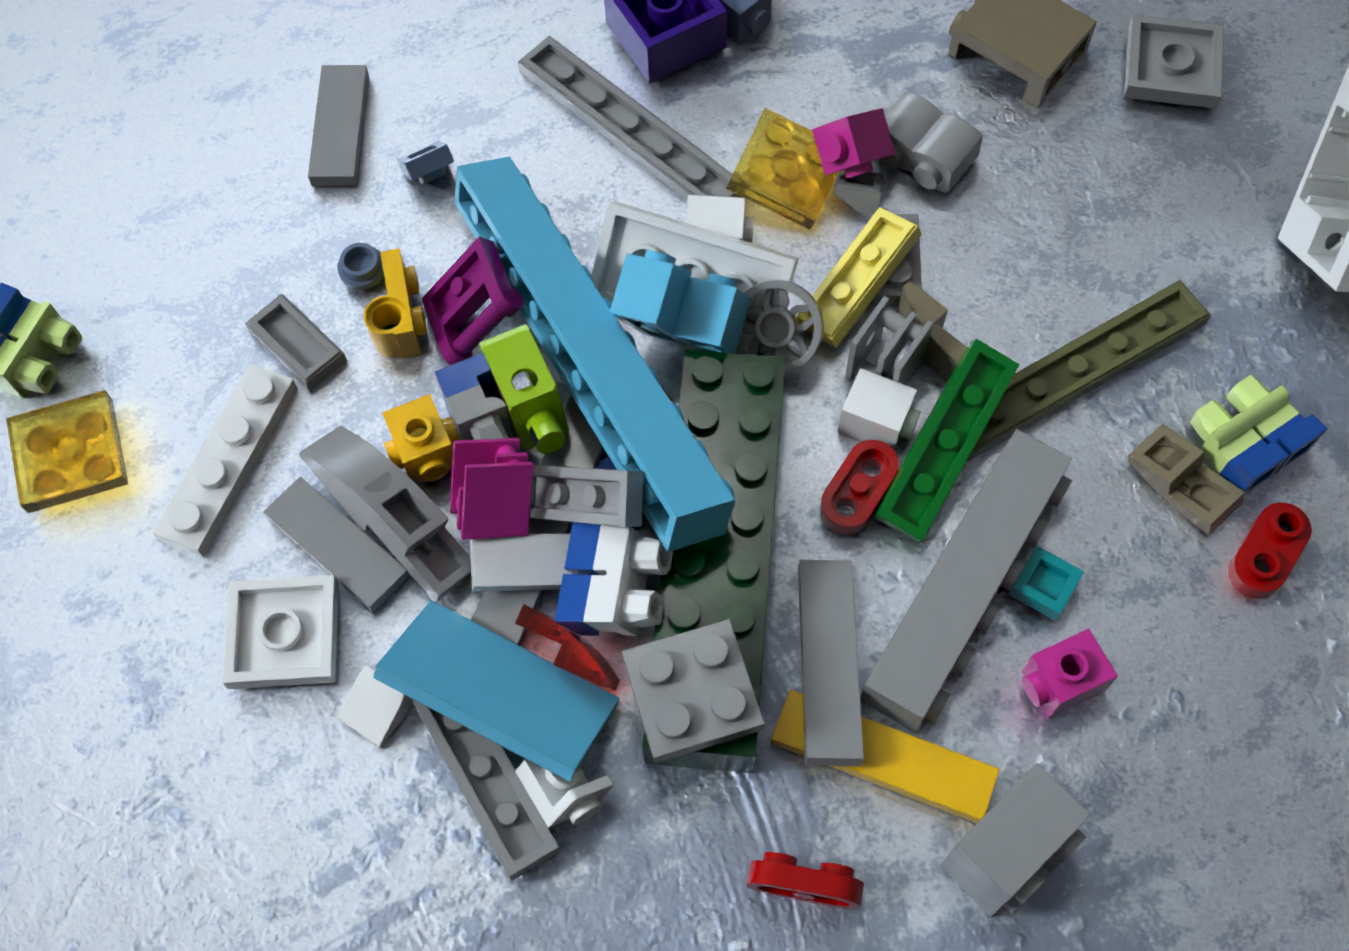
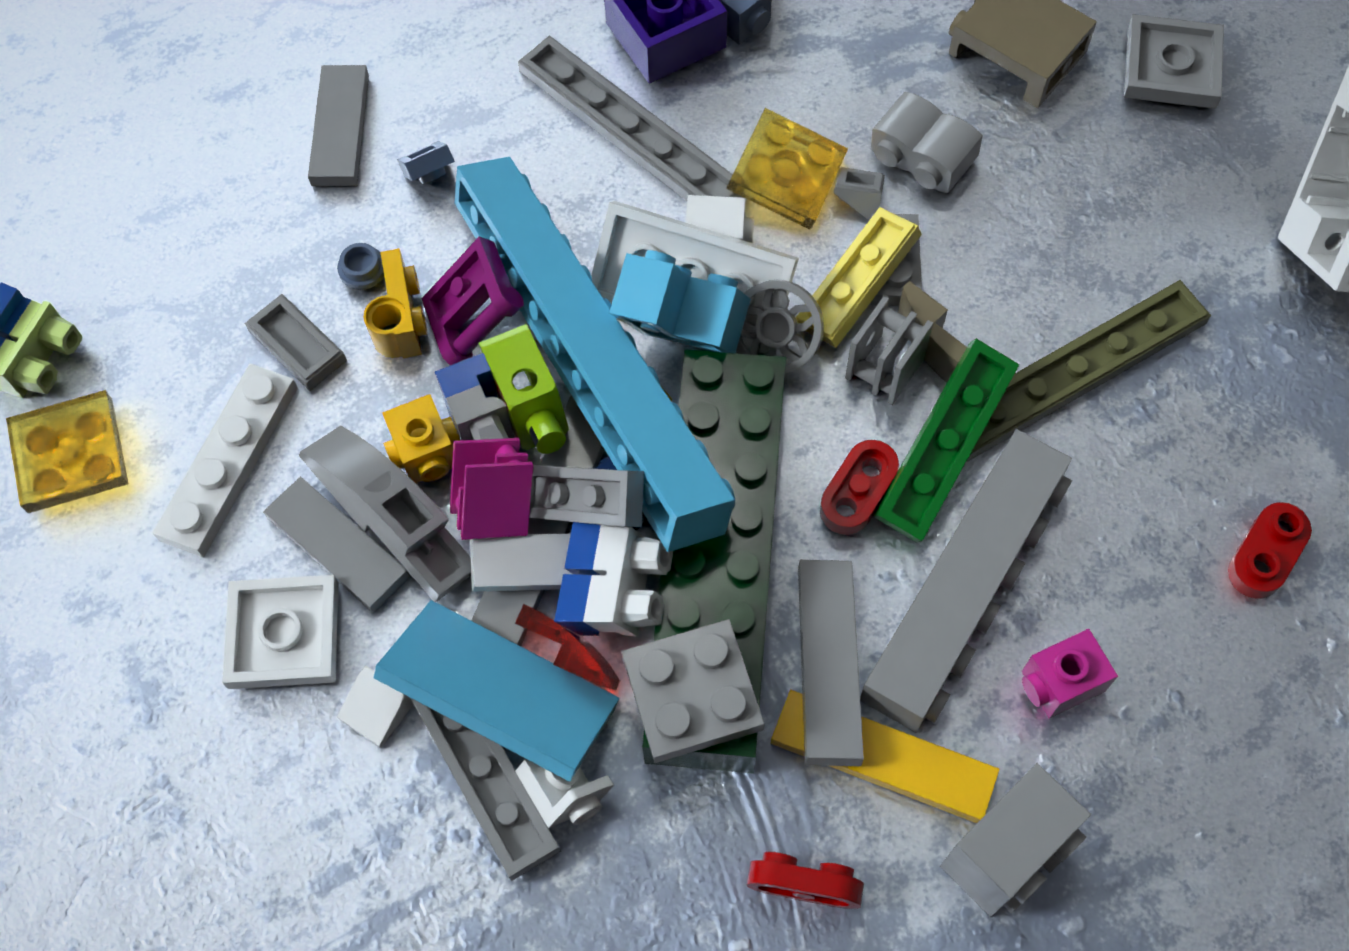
(854, 143): dark pink brick -> none
(879, 410): white brick -> none
(1046, 583): teal plate -> none
(1177, 474): dark tan slope -> none
(1258, 439): hips -> none

